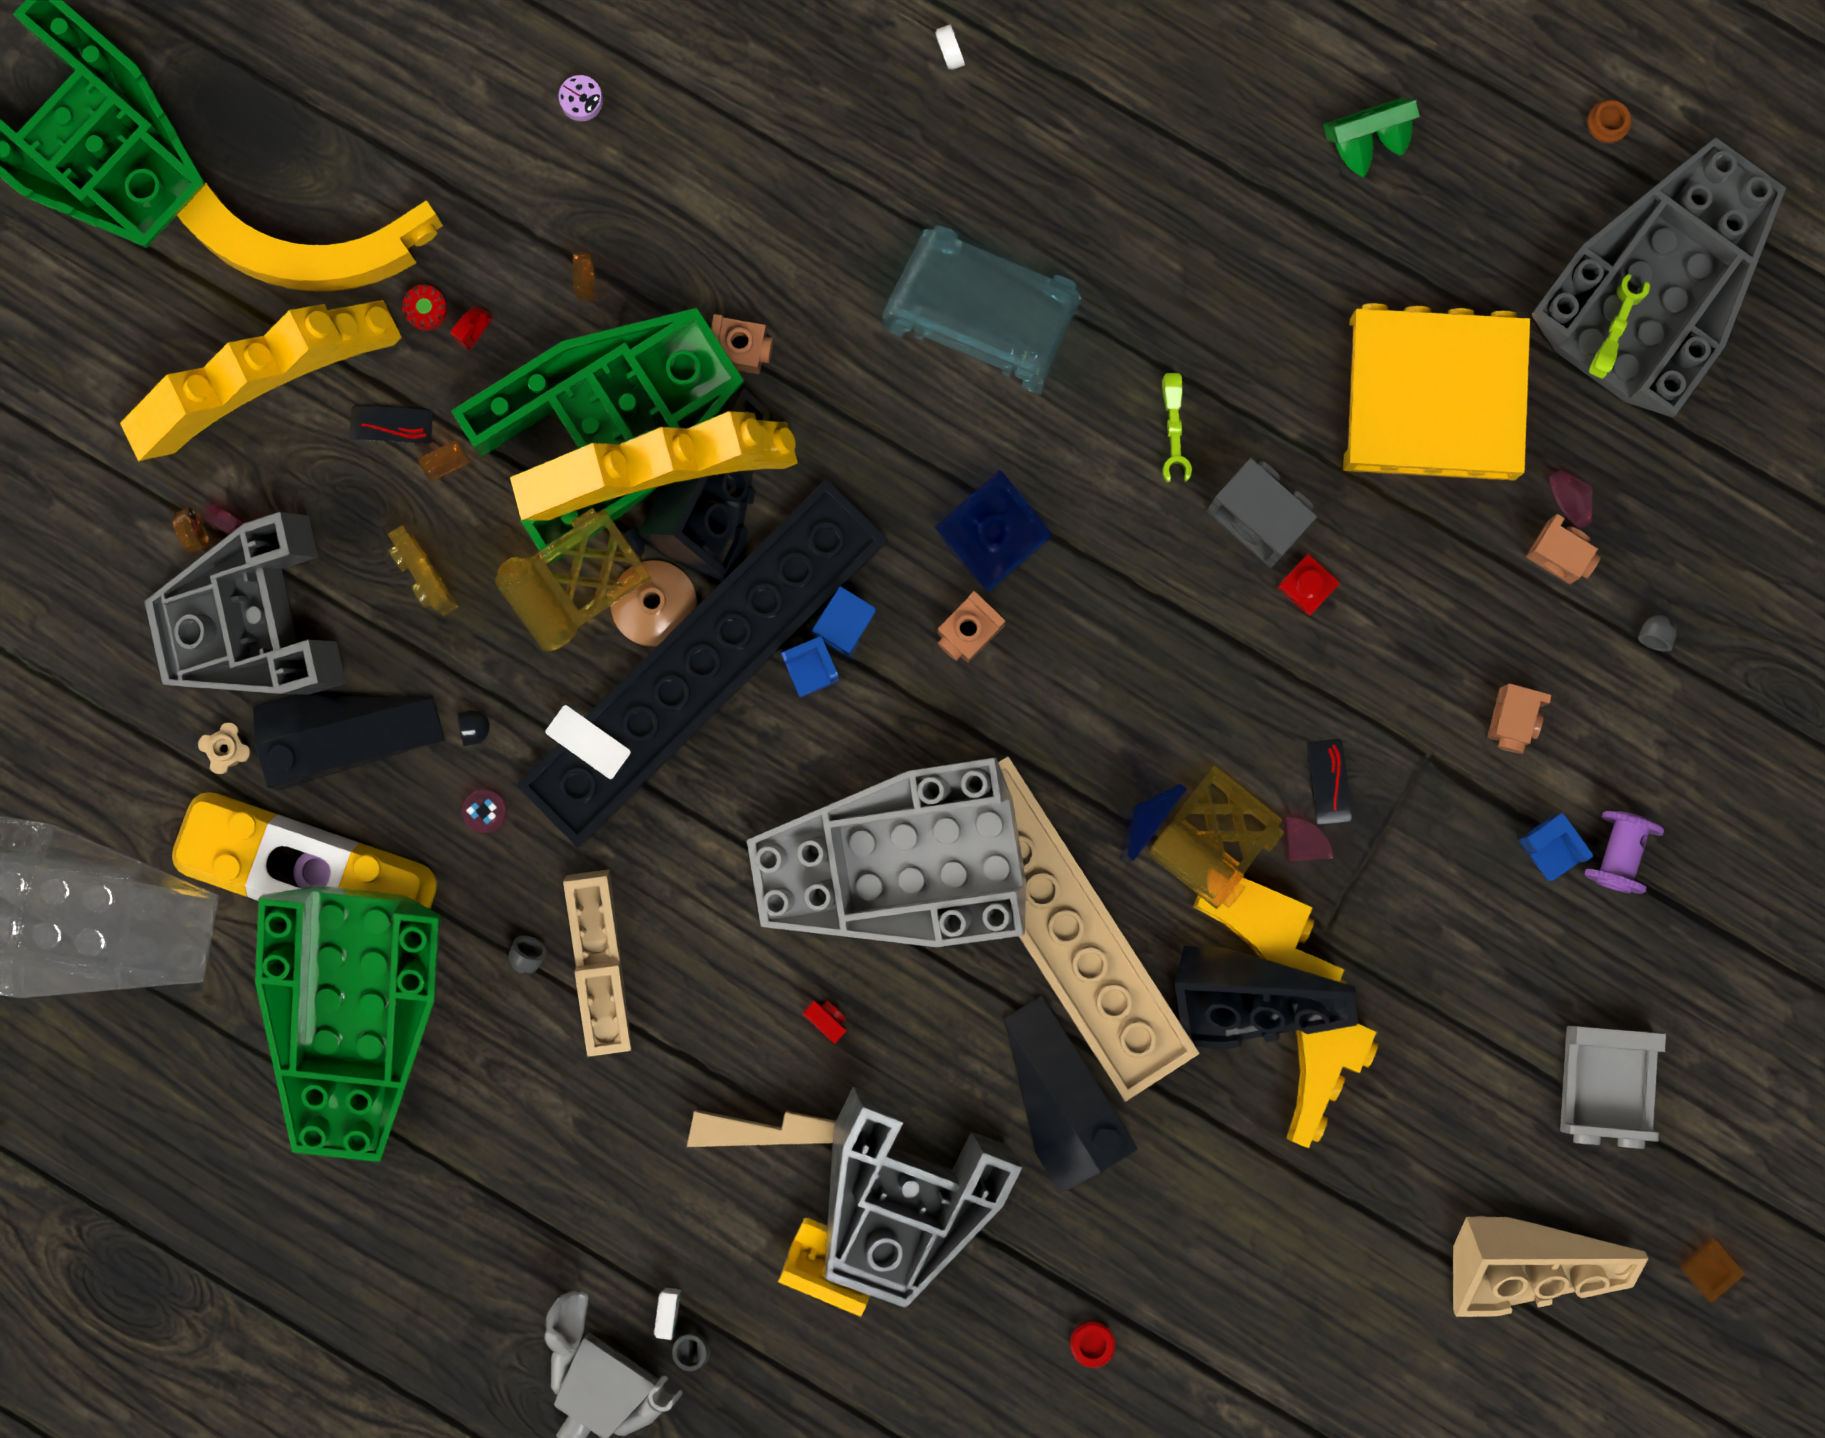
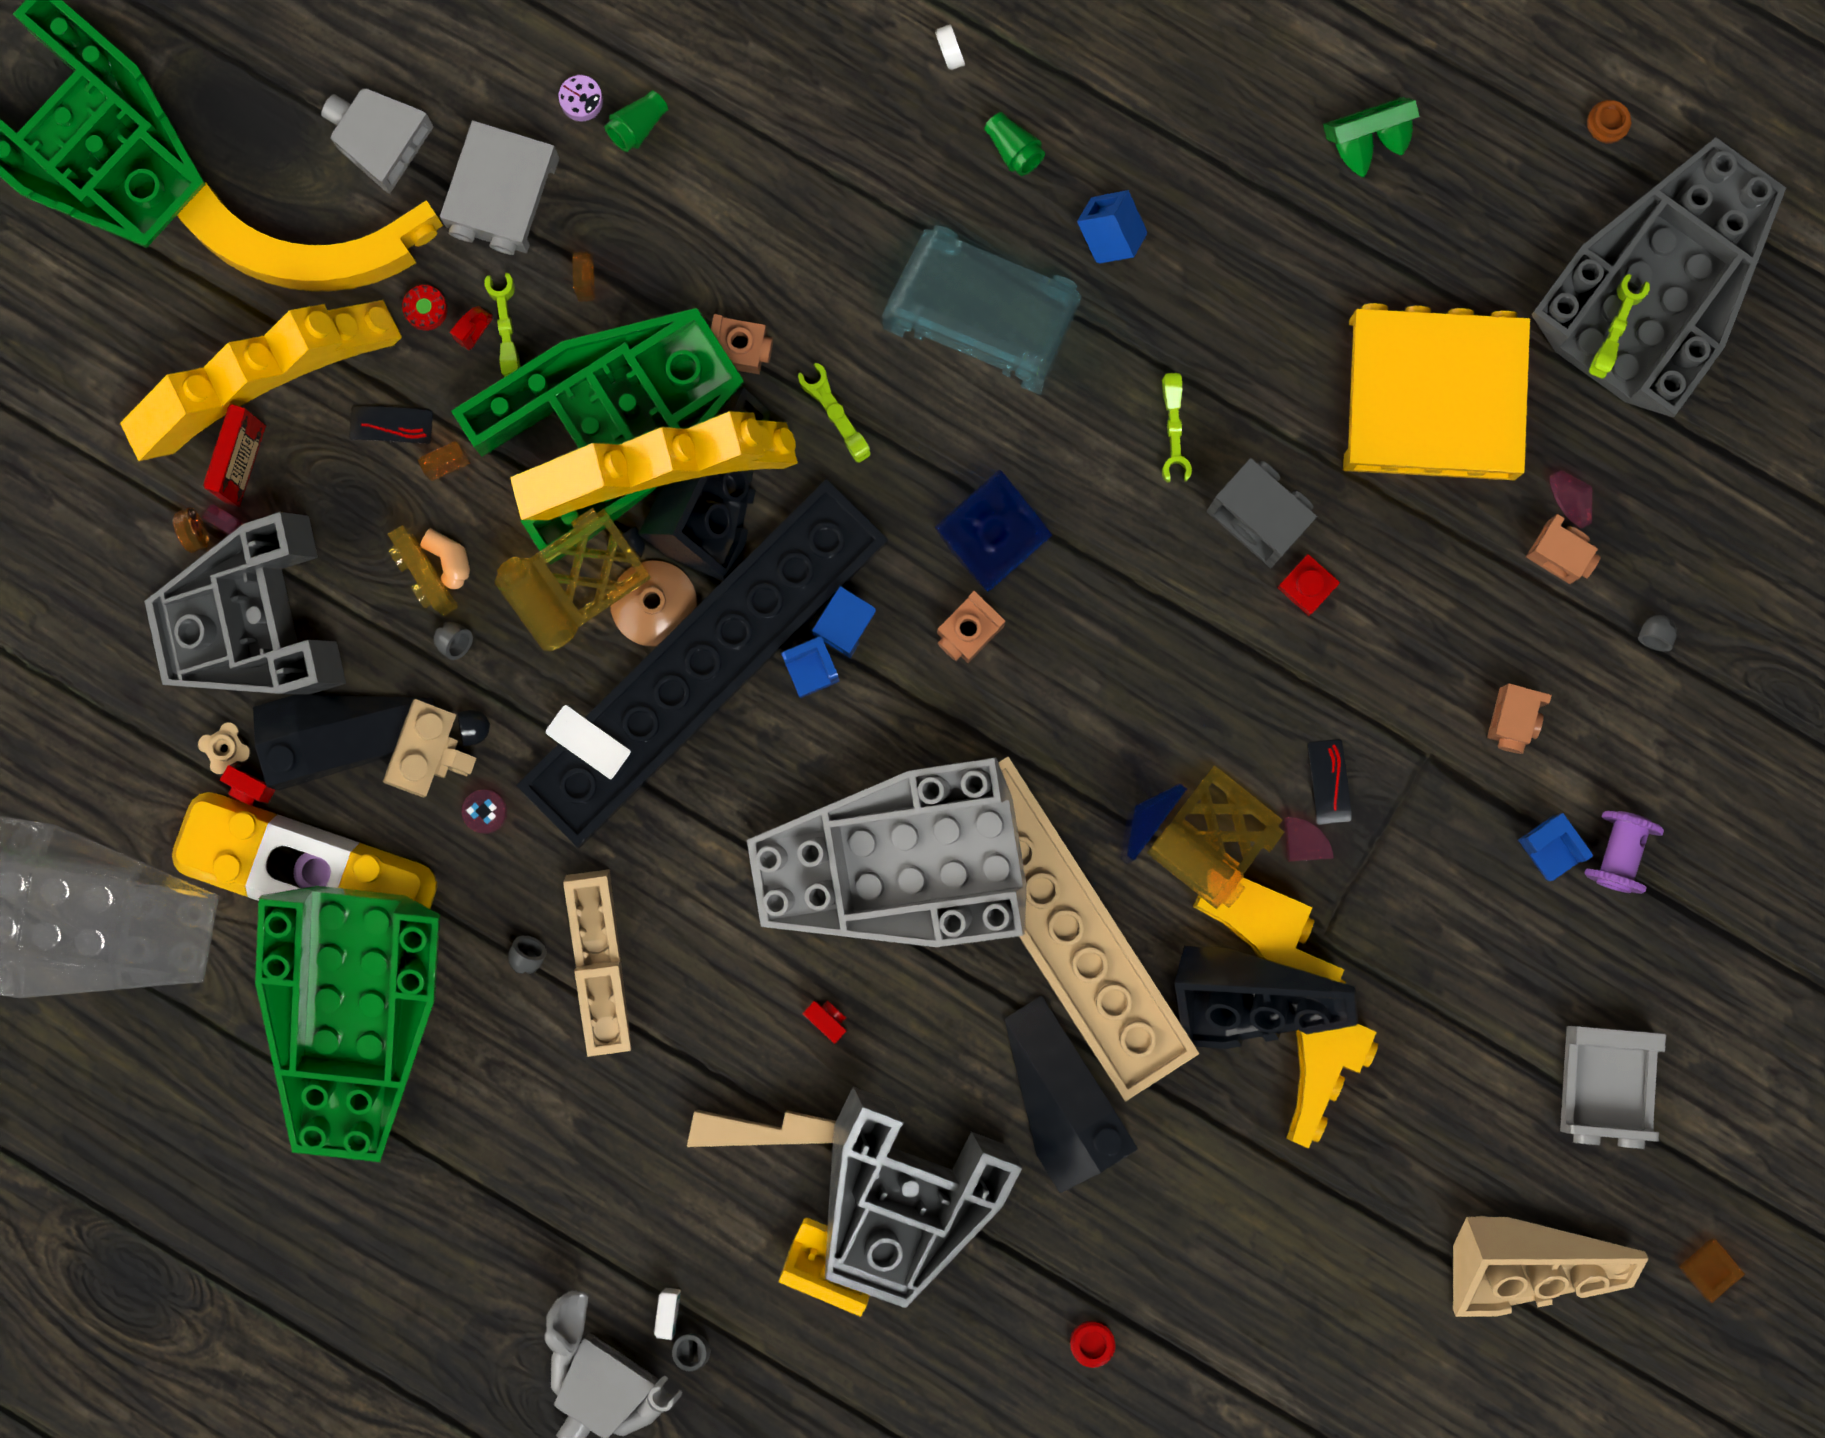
(234, 455): none -> red tile
(246, 786): none -> red plate
(377, 134): none -> light grey torso
(425, 750): none -> tan hinge
(452, 557): none -> light nougat arm
(453, 640): none -> dark grey hinge
(497, 187): none -> light grey panel
(508, 355): none -> lime piece
(635, 121): none -> green cone
(821, 392): none -> lime piece
(1016, 146): none -> green cone
(1112, 227): none -> blue panel

